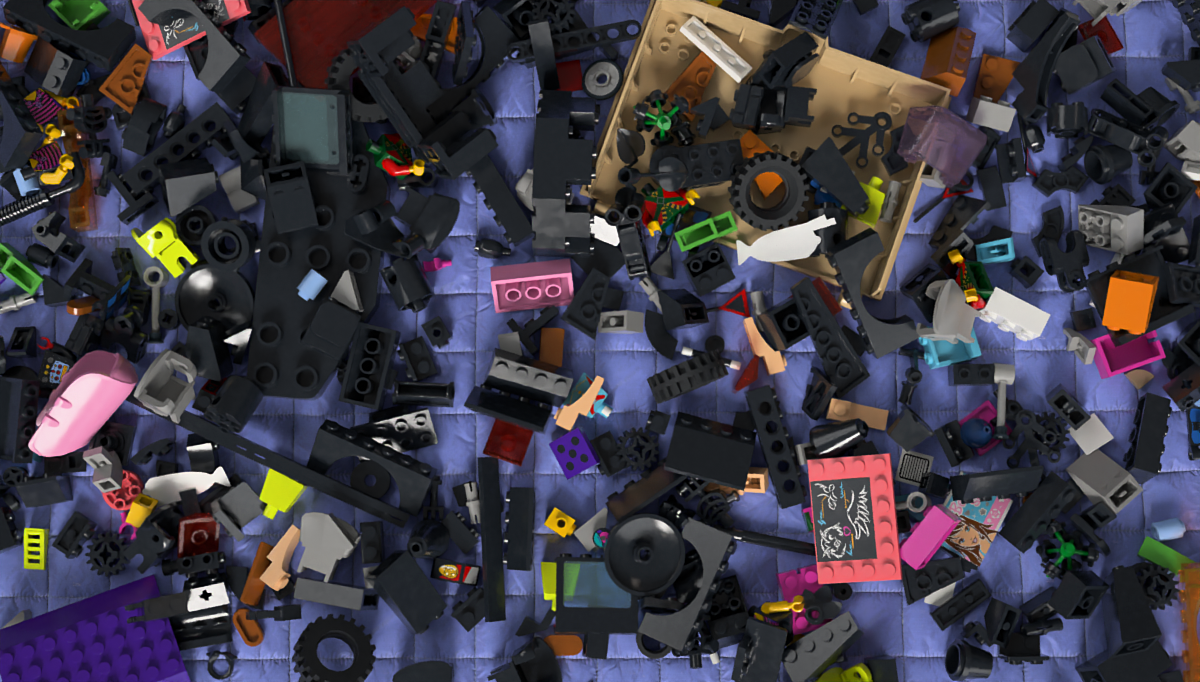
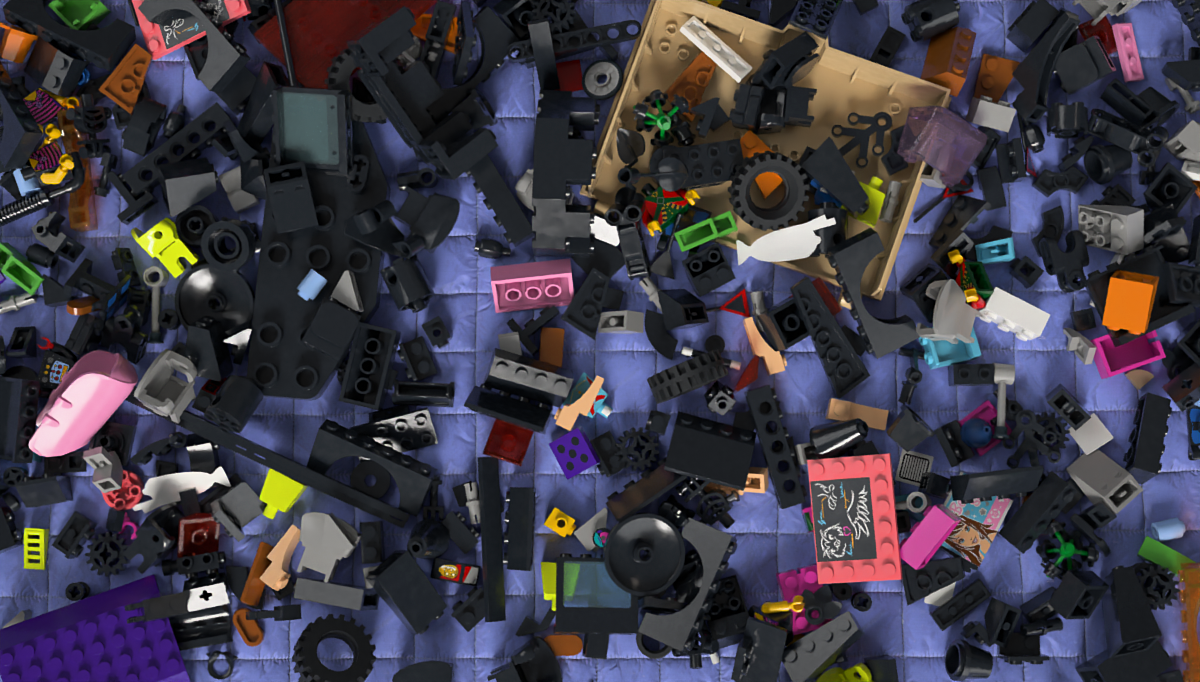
(74, 596): none -> black bush
(115, 520): none -> black tile
(141, 509): yellow brick -> none
(178, 439): none -> black axle
(394, 156): torso -> none
(436, 265): dark pink piece -> none
(720, 398): none -> black brick
(769, 540): black axle -> none
(818, 394): black wing -> none
(855, 599): none -> black bush
(1128, 52): none -> bright pink tile

